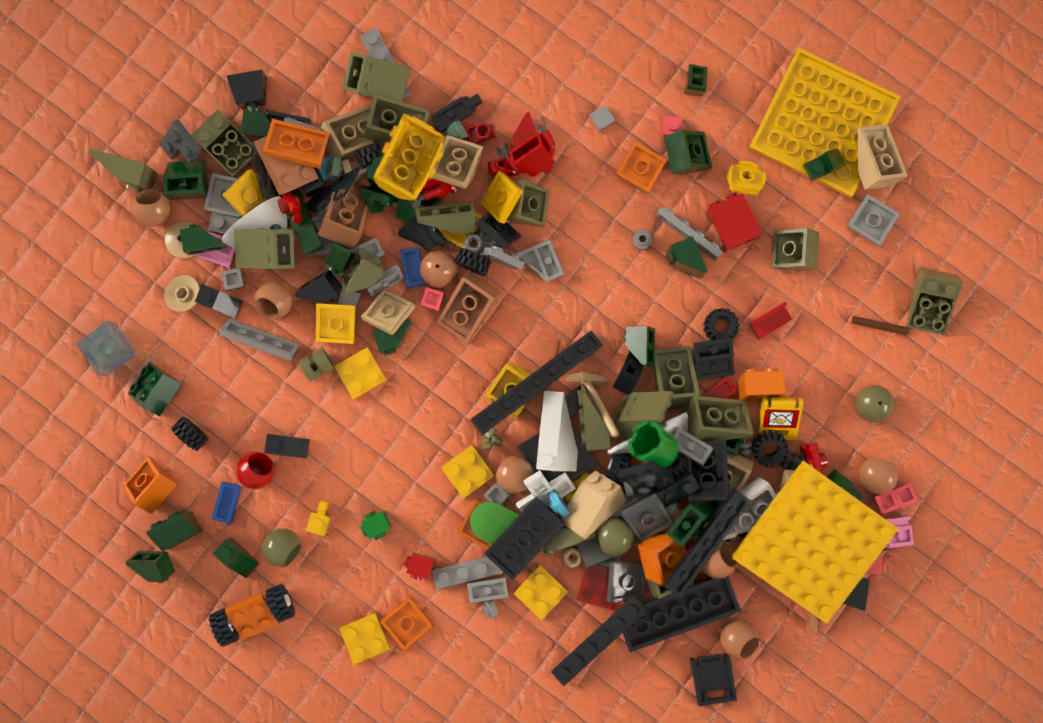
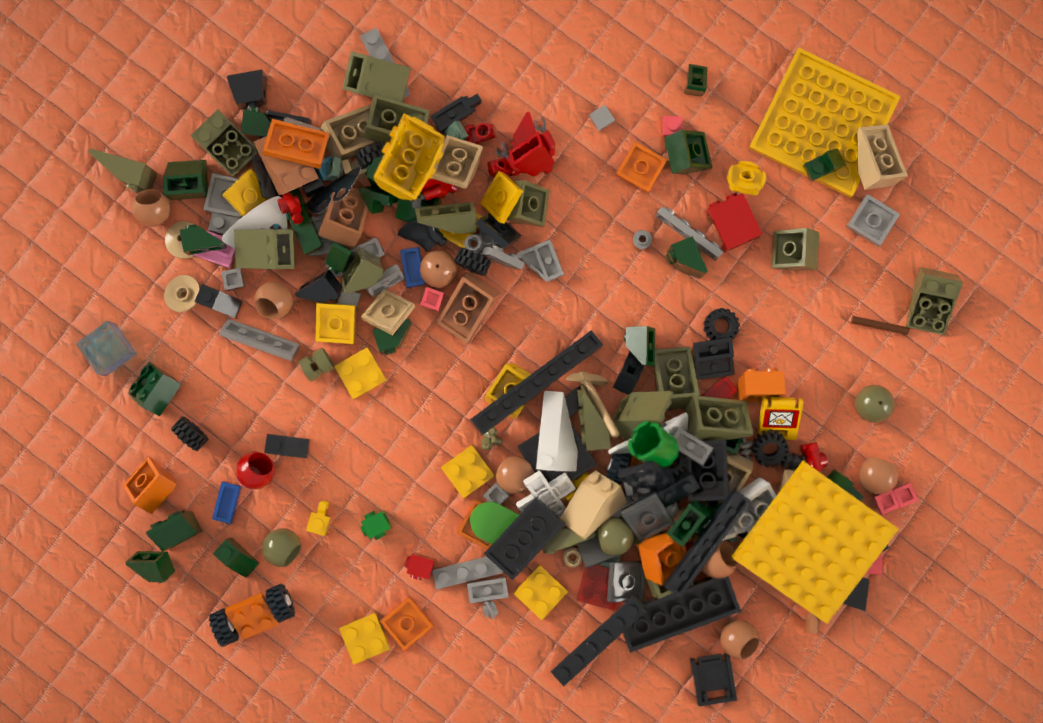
(179, 140): dark grey plate -> none
(558, 504): medium azure plate -> none
(770, 321): red panel -> none
(904, 535): bright pink plate -> none

